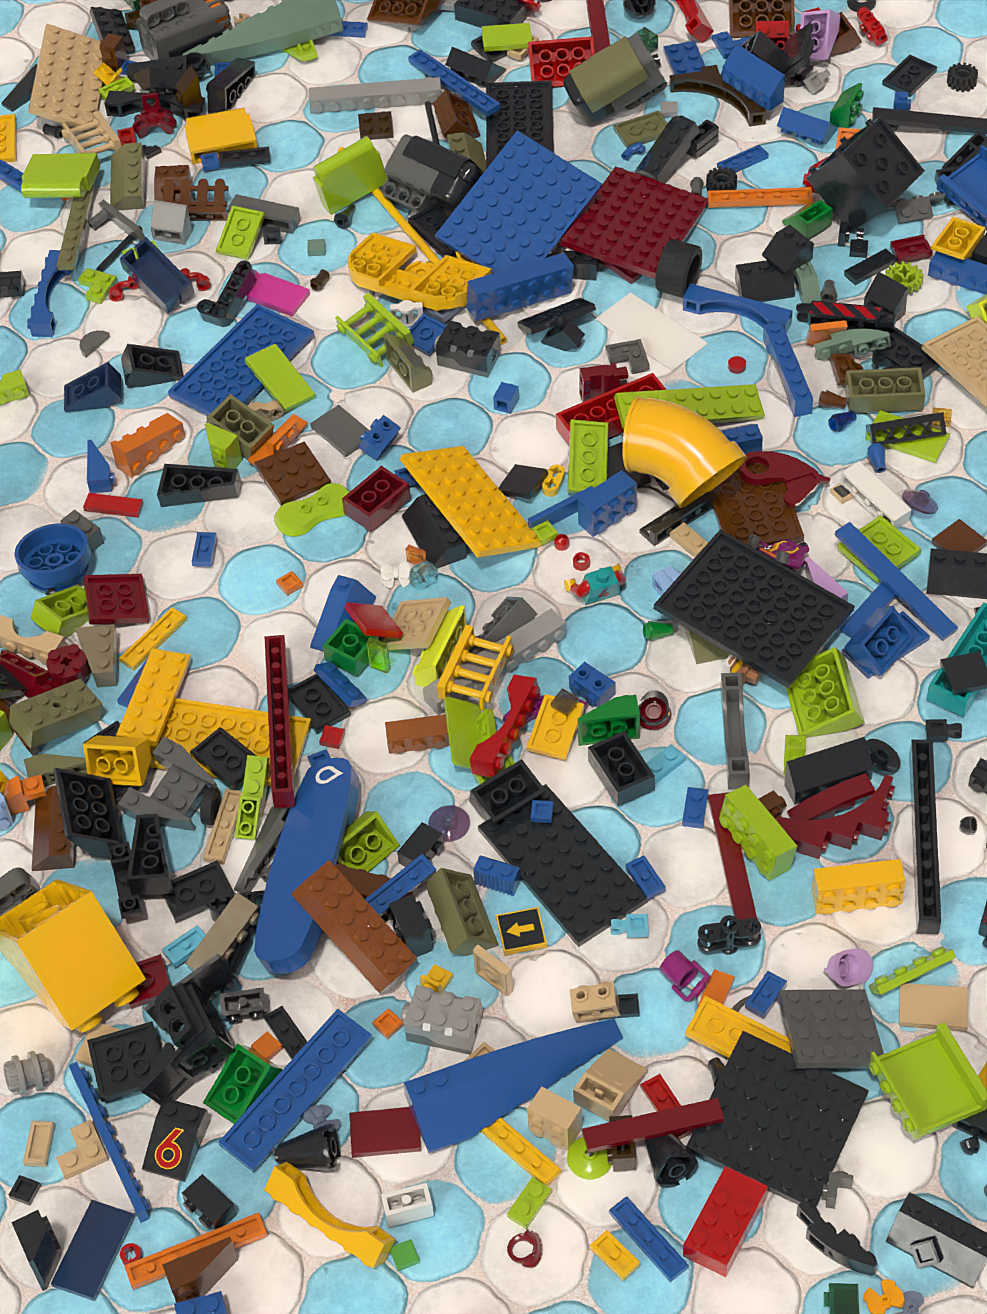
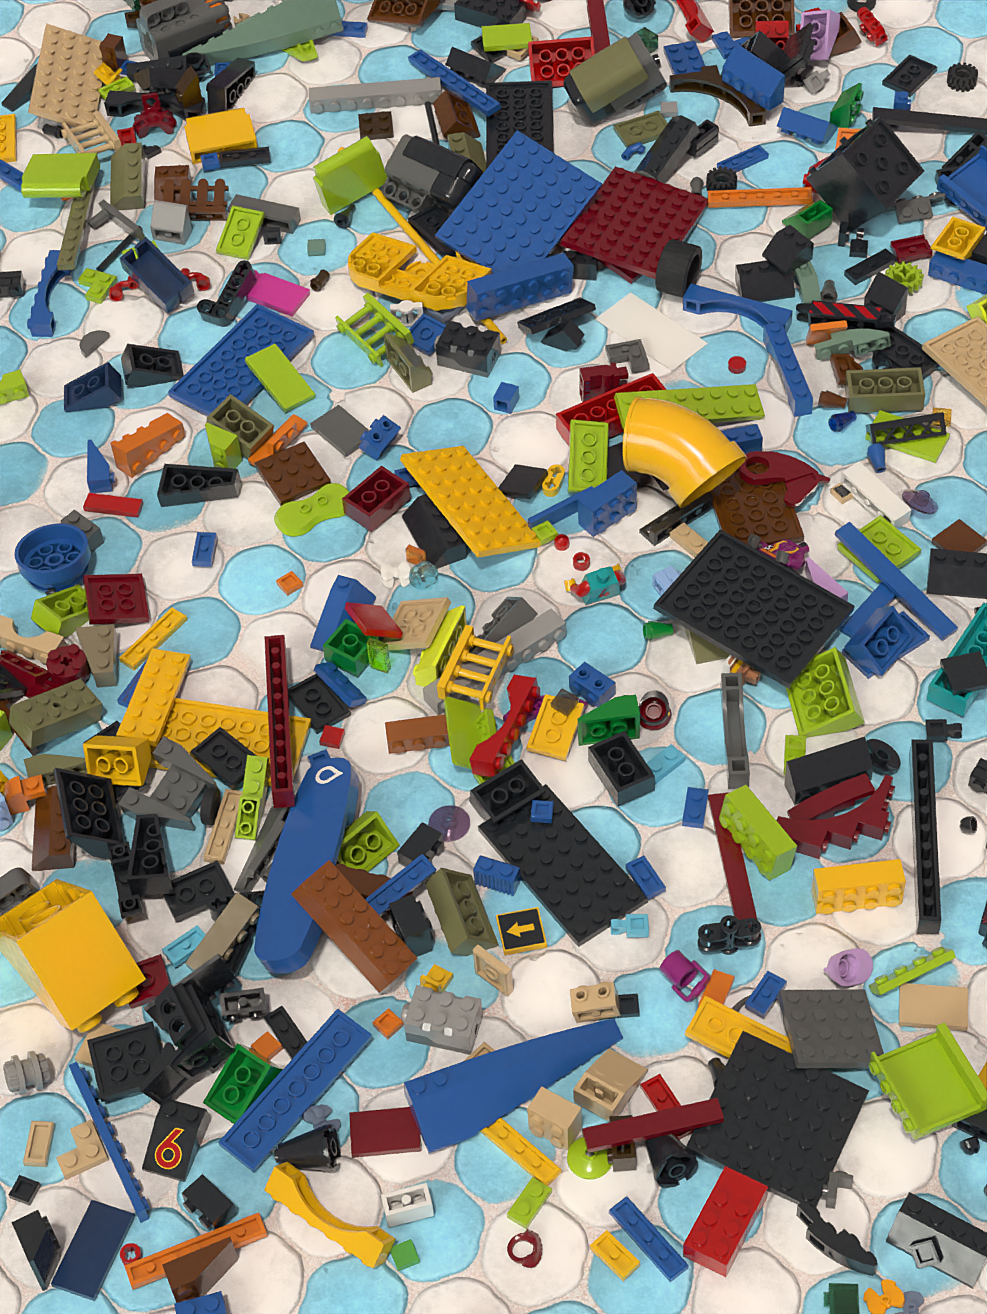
(111, 22): black plate -> none
(270, 411): tan piece -> none
(773, 803): reddish brown brick -> none

